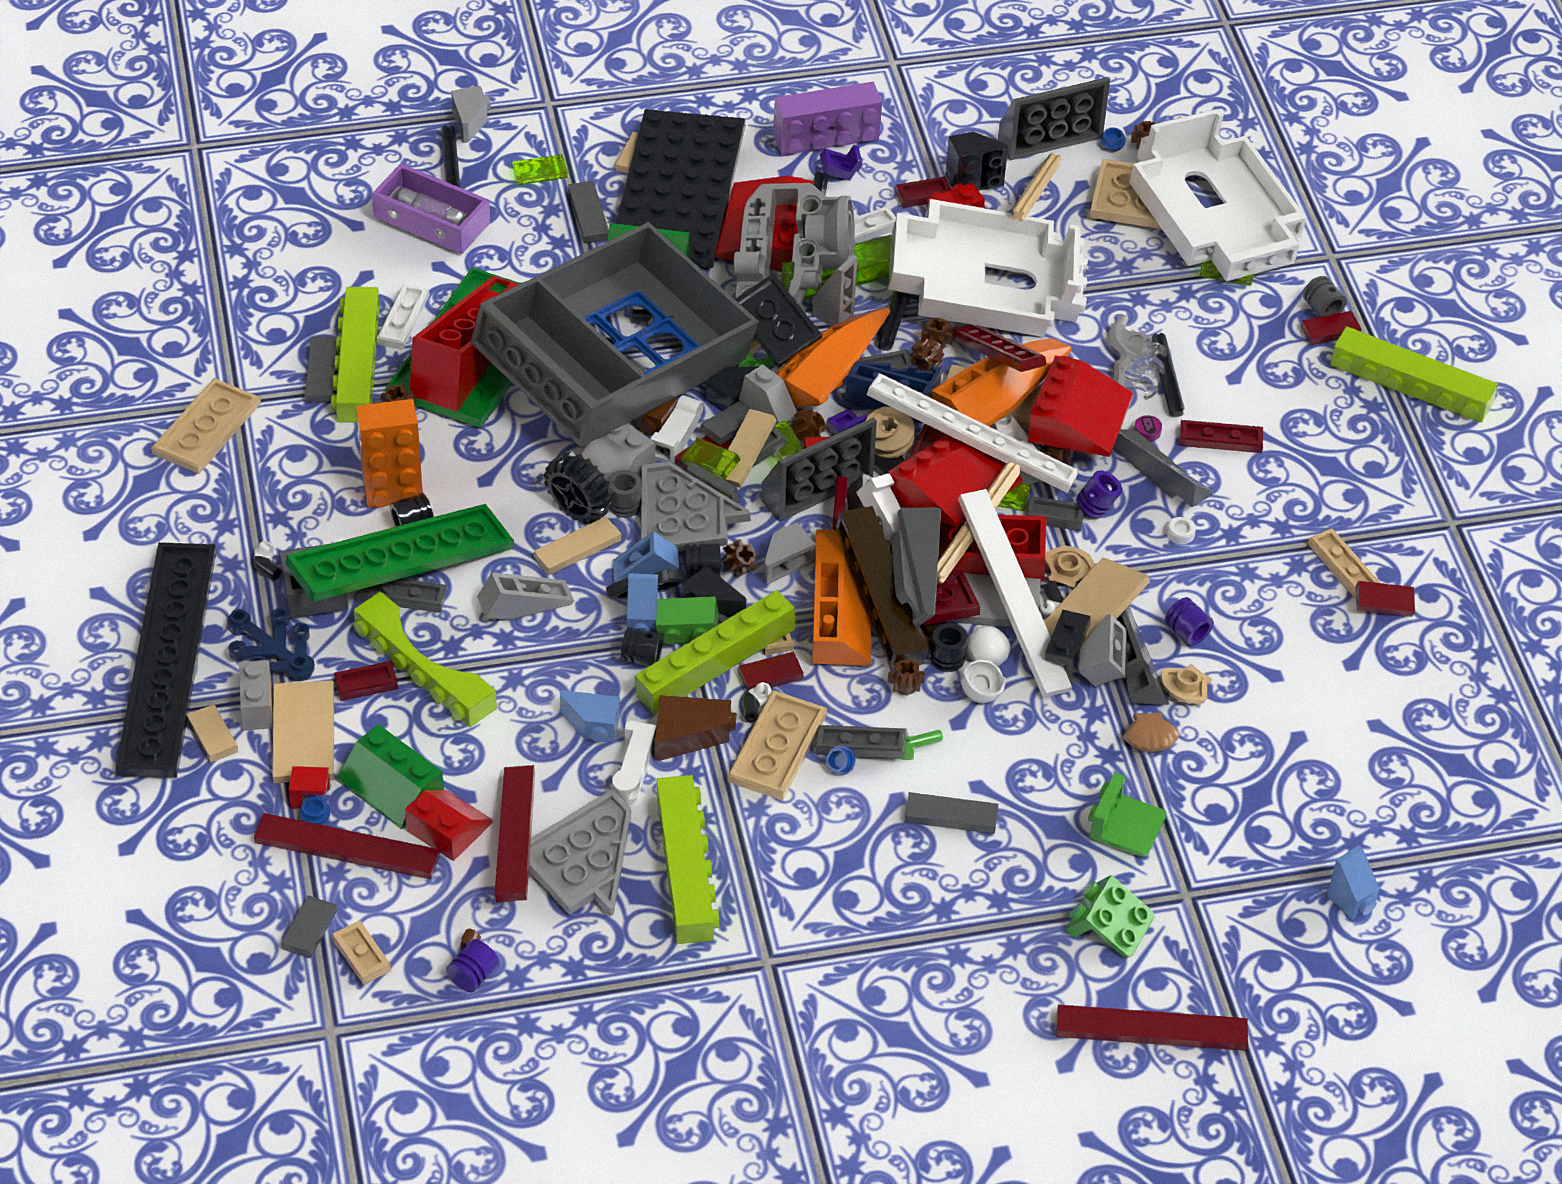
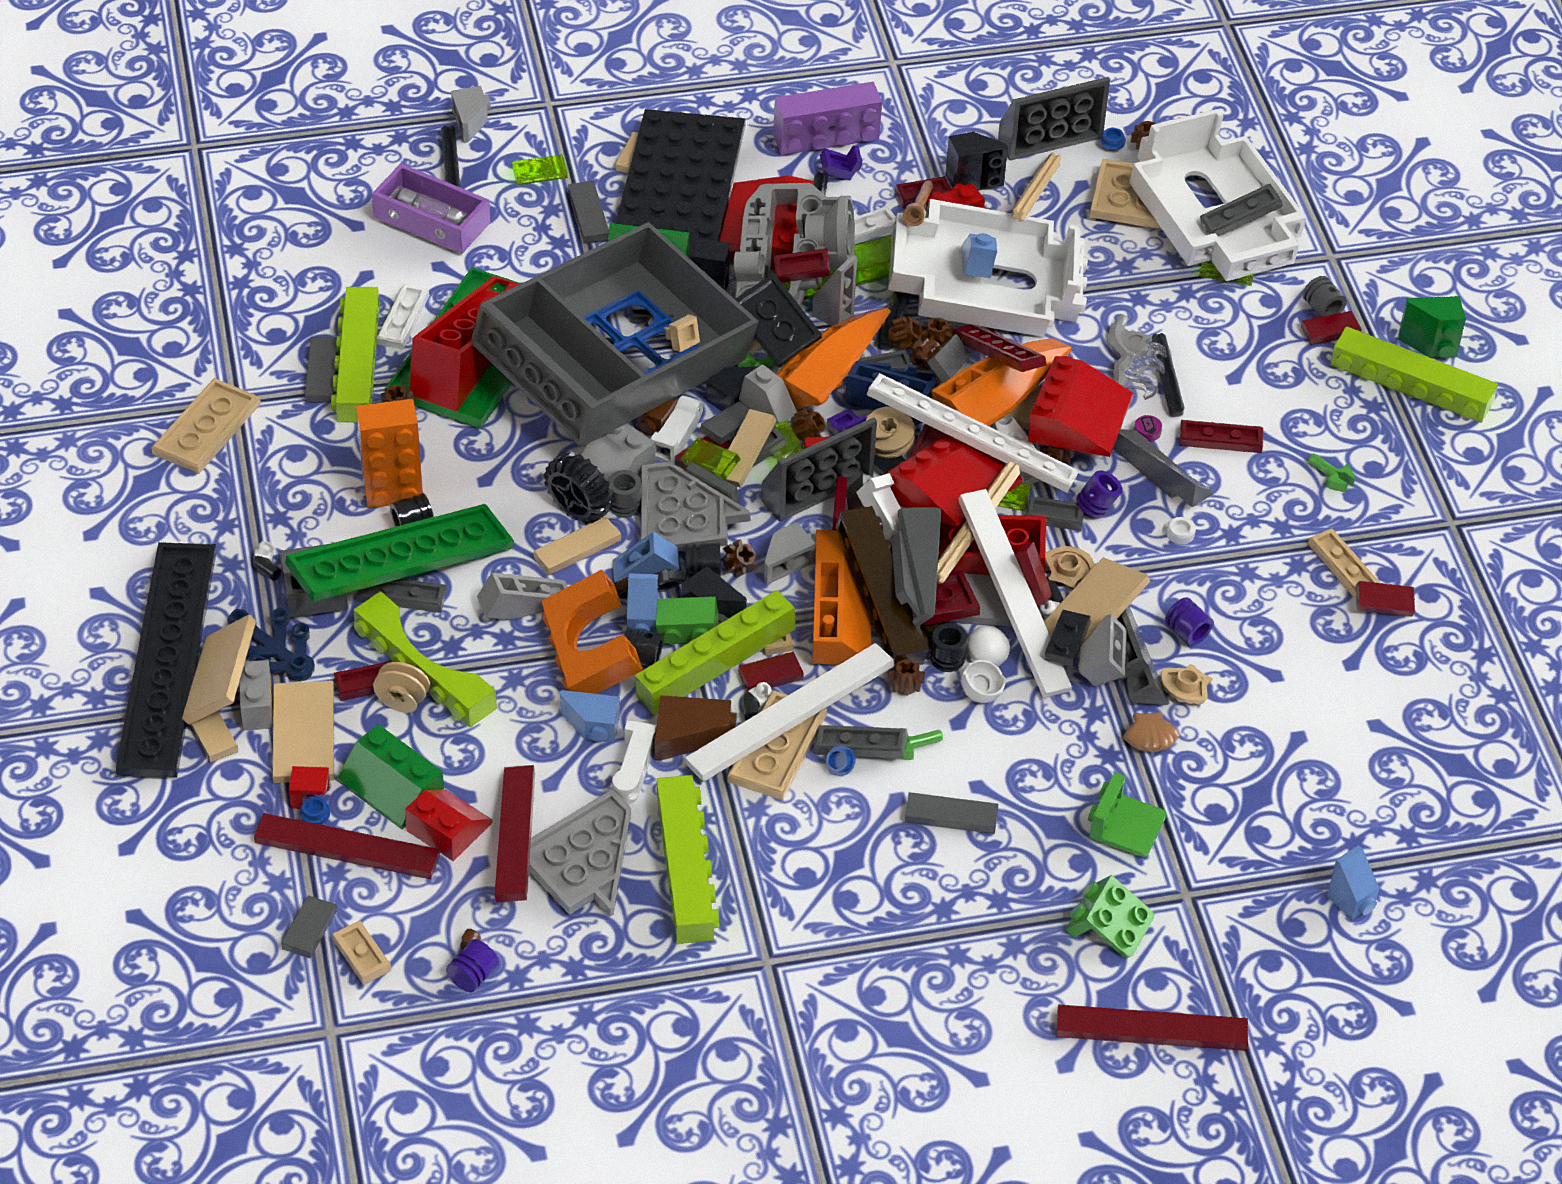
(219, 669): none -> tan tile
(401, 686): none -> tan piece
(567, 616): none -> orange arch
(683, 333): none -> tan tile
(713, 259): none -> black brick
(789, 712): none -> white tile
(802, 265): none -> dark red tile
(905, 332): none -> reddish brown gear
(915, 212): none -> medium nougat piece
(949, 358): none -> dark grey tile
(979, 255): none -> medium blue slope
(1034, 573): none -> dark red tile
(1241, 210): none -> dark grey tile
(1335, 475): none -> bright green bar
(1433, 325): none -> green slope

